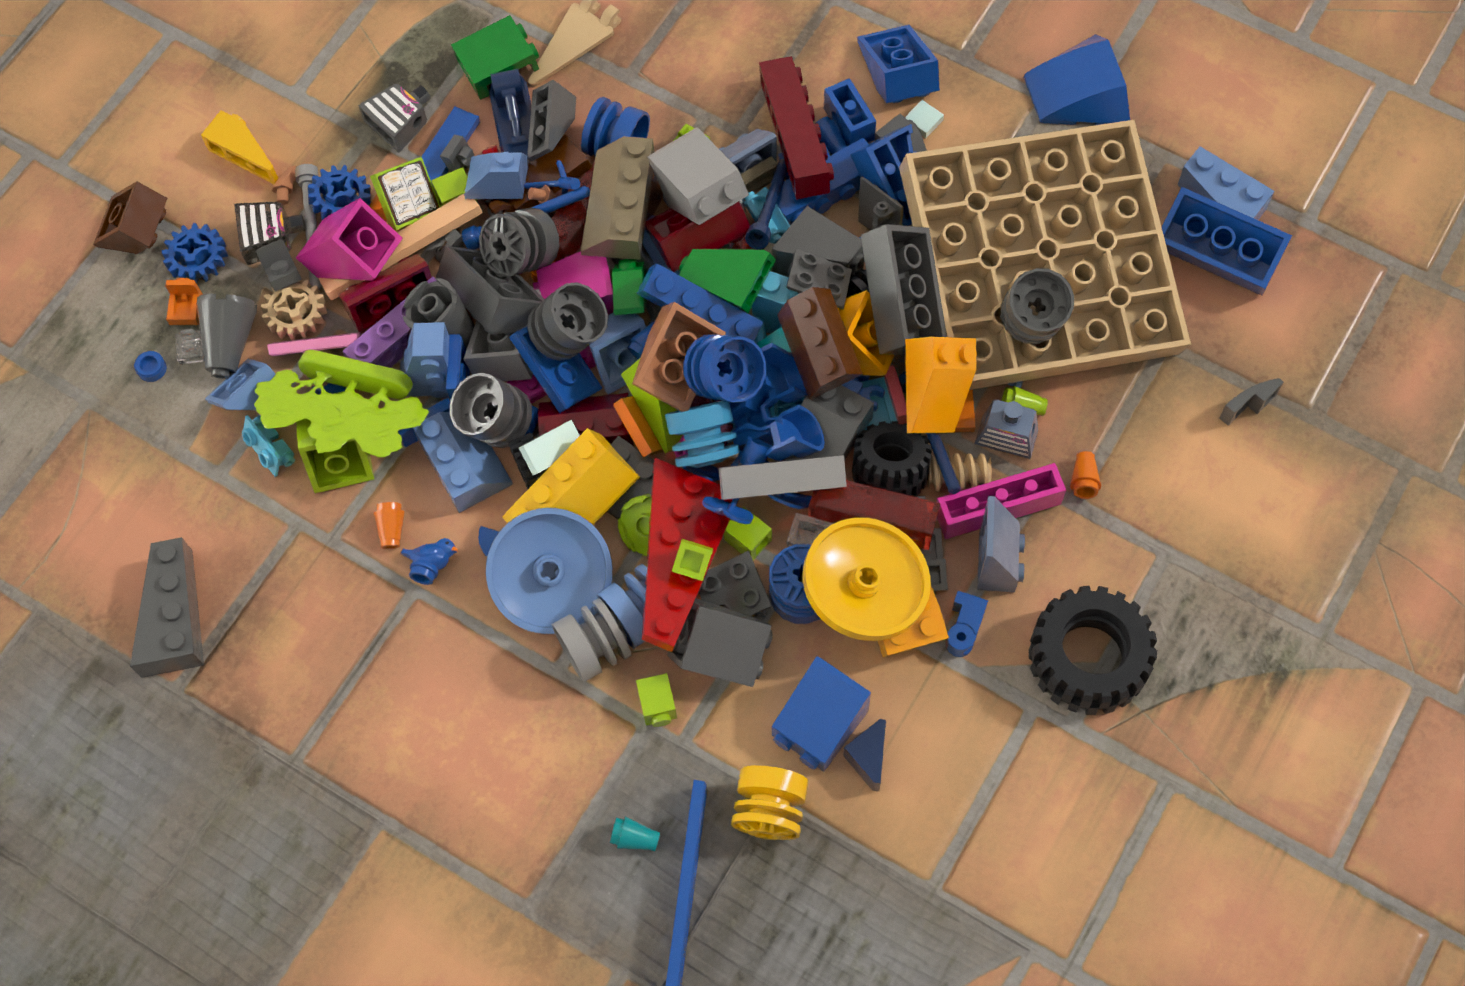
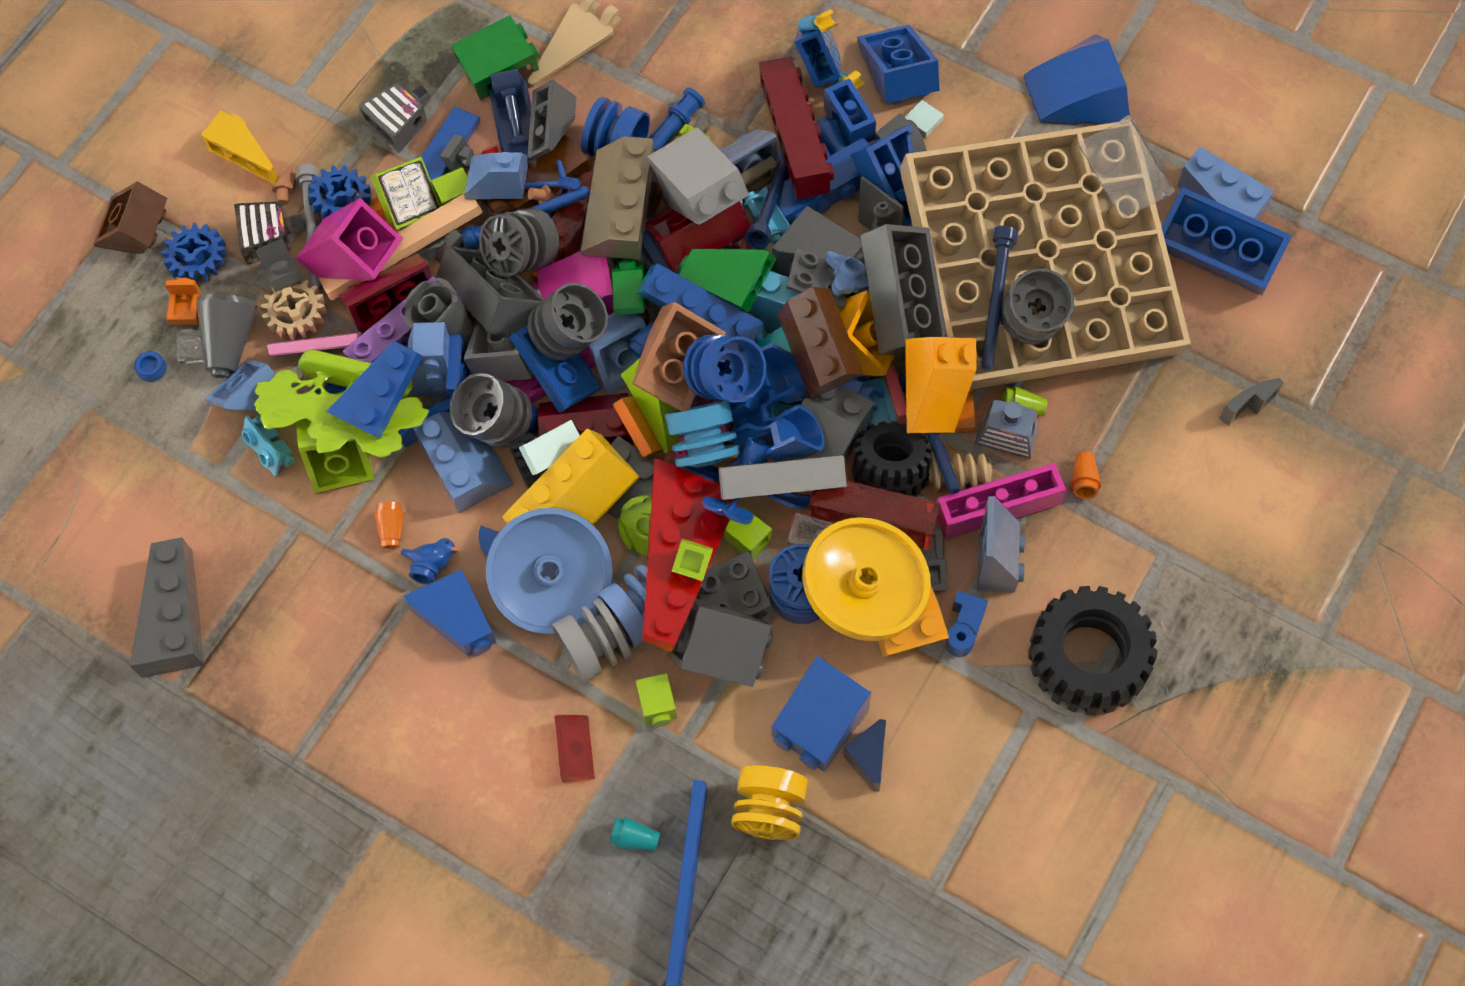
(378, 390): none -> blue wing
(453, 612): none -> blue slope
(574, 747): none -> clear red slope
(677, 116): none -> blue pin
(821, 52): none -> torso
(849, 274): none -> medium blue animal
(1004, 239): none -> dark blue piece
(1126, 167): none -> clear piece

